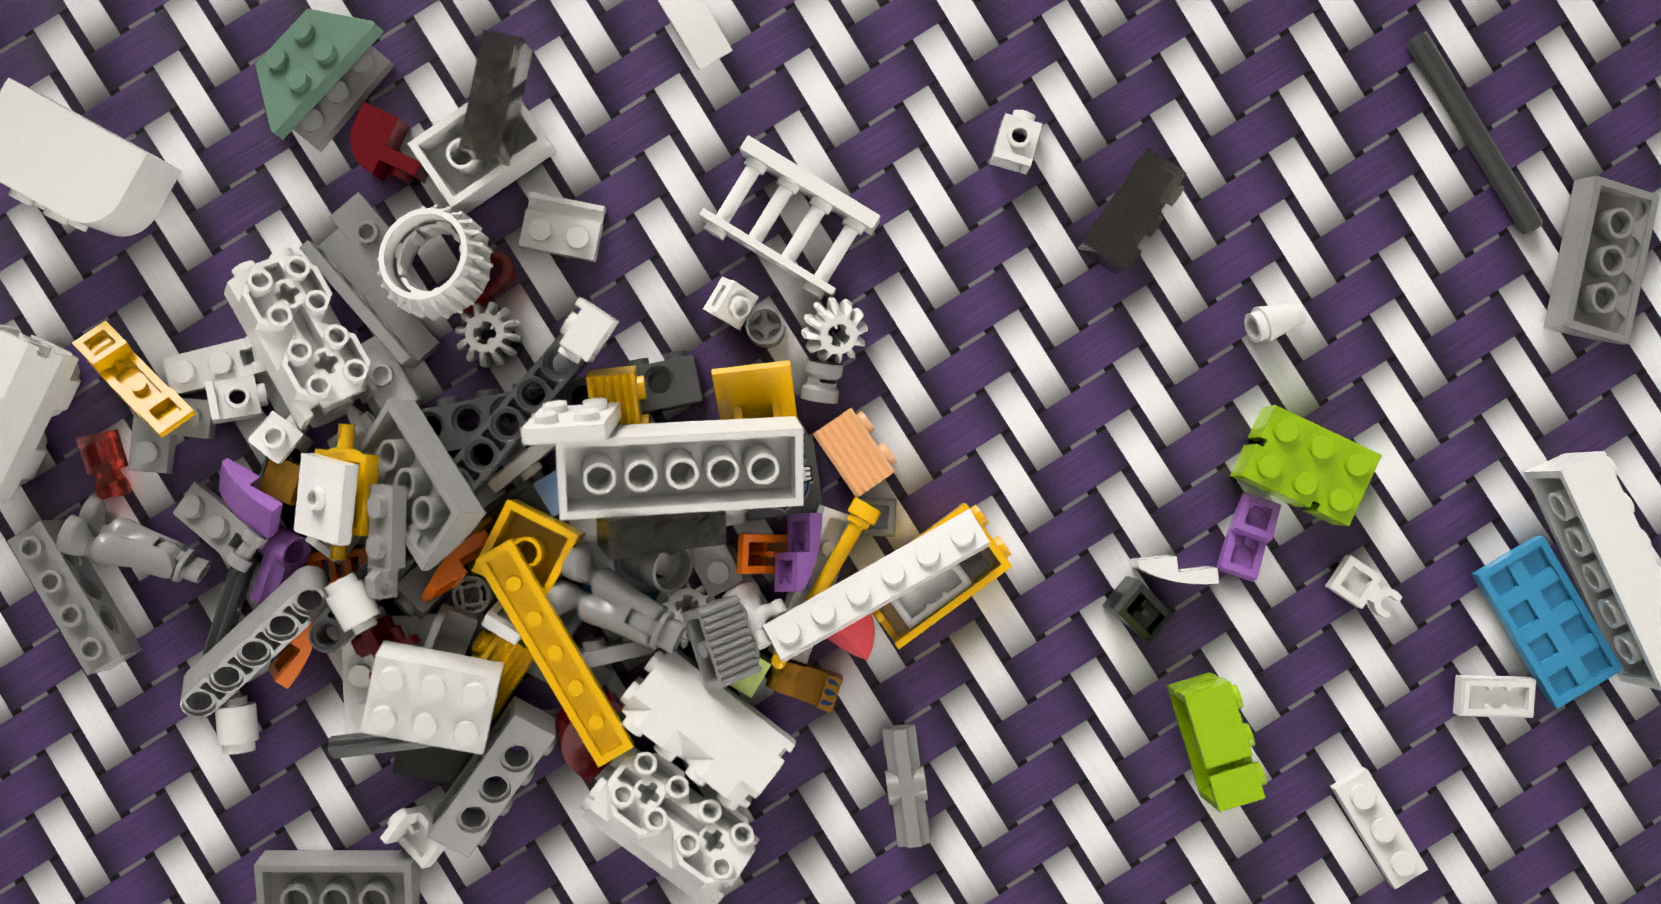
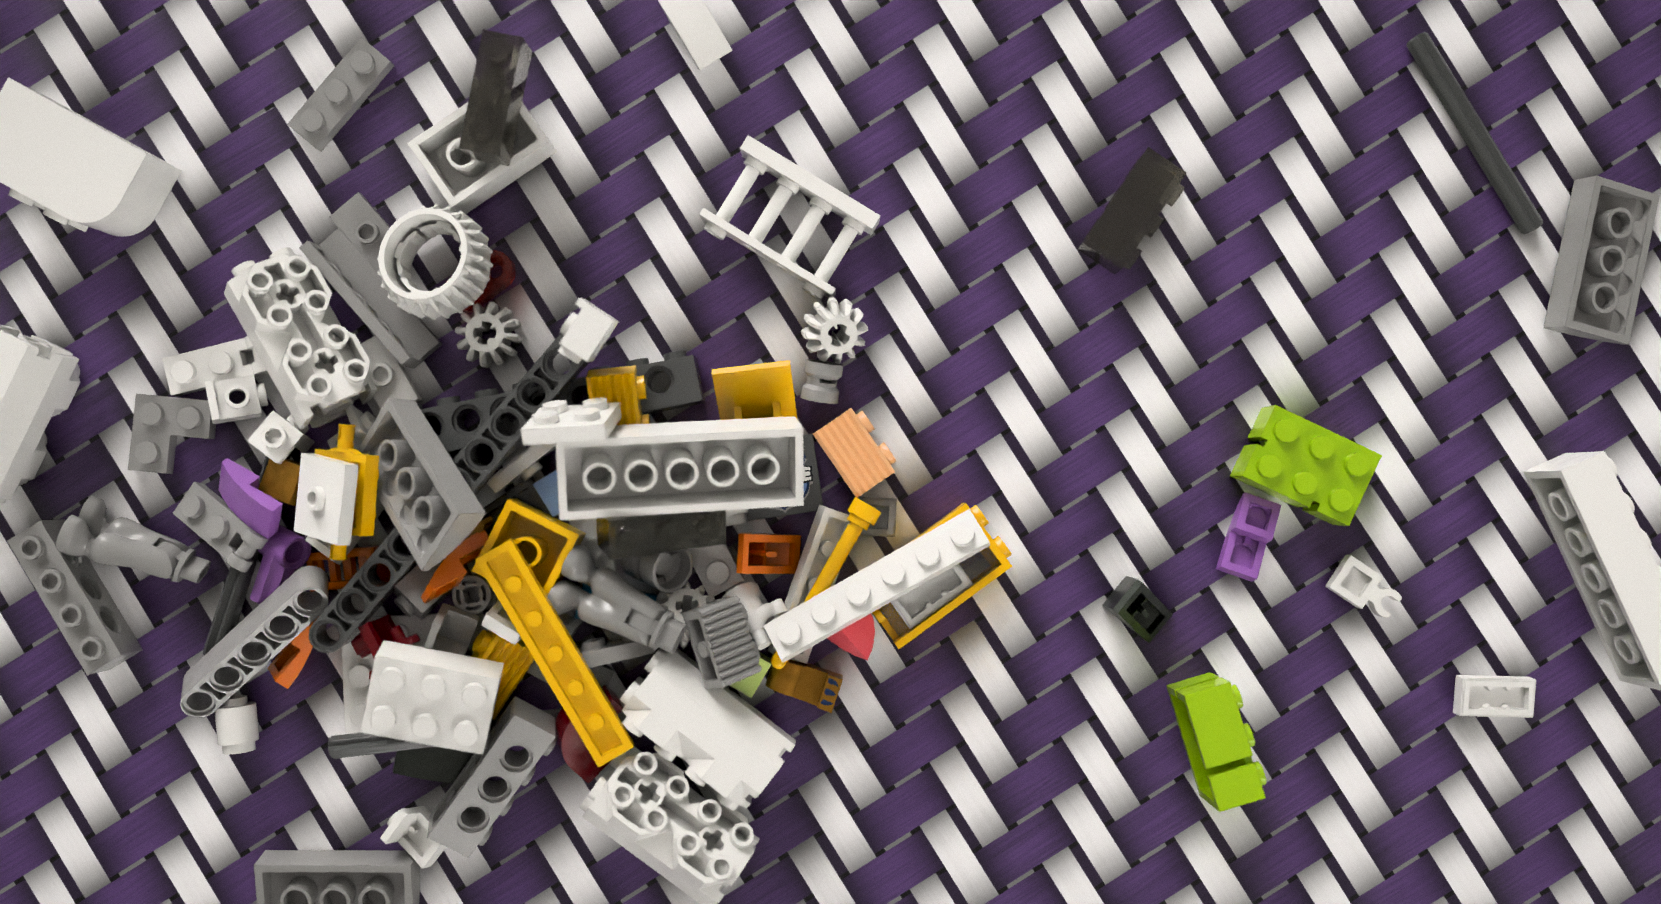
(104, 456): clear red plate -> none
(133, 380): yellow slope -> none
(309, 63): sand green wing -> none
(351, 605): white brick -> none
(376, 143): dark red brick -> none
(385, 539): light grey hinge -> none
(562, 227): white plate -> none
(731, 302): white bracket -> none
(760, 326): light grey wheel -> none
(803, 542): medium lavender slope -> none
(906, 785): light grey piece -> none
(1011, 154): white brick -> none
(1167, 568): white slope -> none
(1273, 321): white cone -> none
(1378, 827): white plate -> none
(1547, 621): dark azure plate -> none

